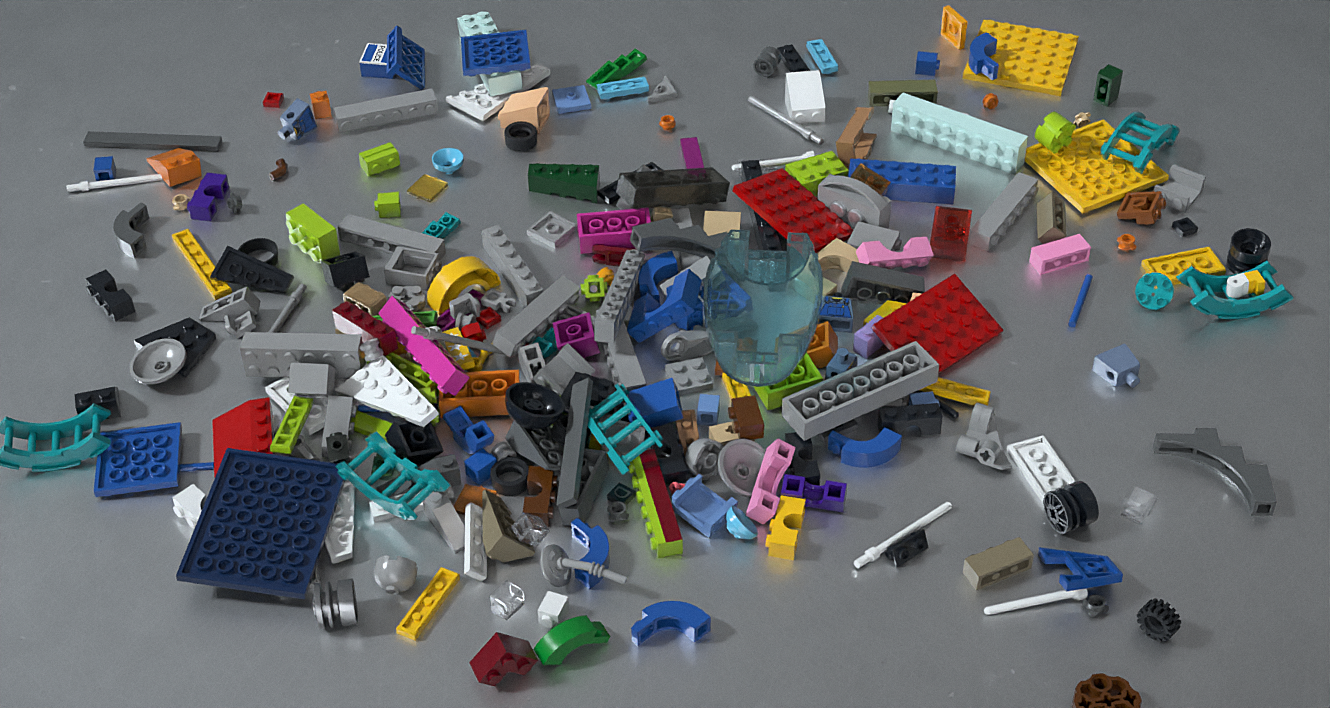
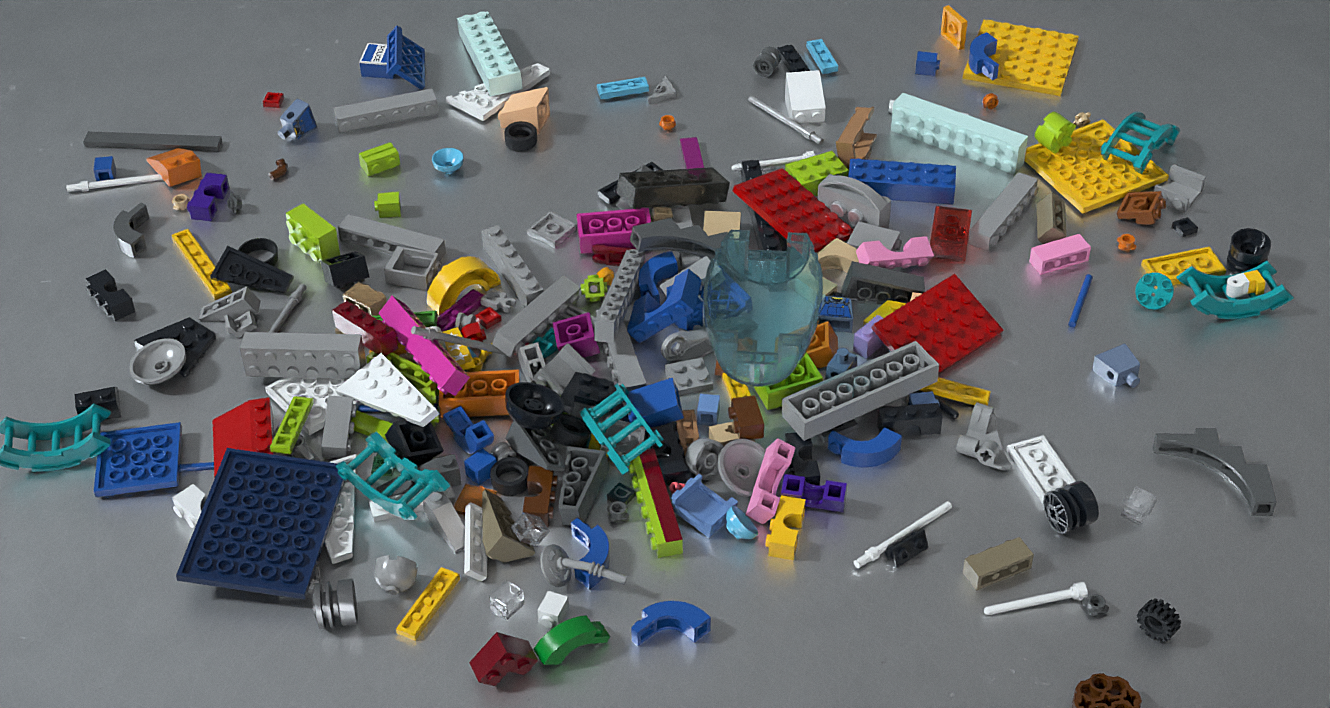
(311, 379): light grey piece -> none
(320, 104): orange brick -> none
(338, 448): pearl dark grey brick -> none
(371, 349): light grey wheel -> none
(413, 294): light grey plate -> none
(427, 188): clear yellow piece -> none
(443, 226): teal slope -> none
(465, 304): light grey bracket -> none
(495, 53): blue plate -> none
(565, 180): dark green wedge -> none
(571, 99): medium blue plate -> none
(574, 443): dark grey tile -> none
(618, 69): green slope -> none
(871, 179): clear orange brick -> none
(883, 91): olive brick -> none
(1088, 569): blue wing -> none
(1107, 85): dark green brick -> none

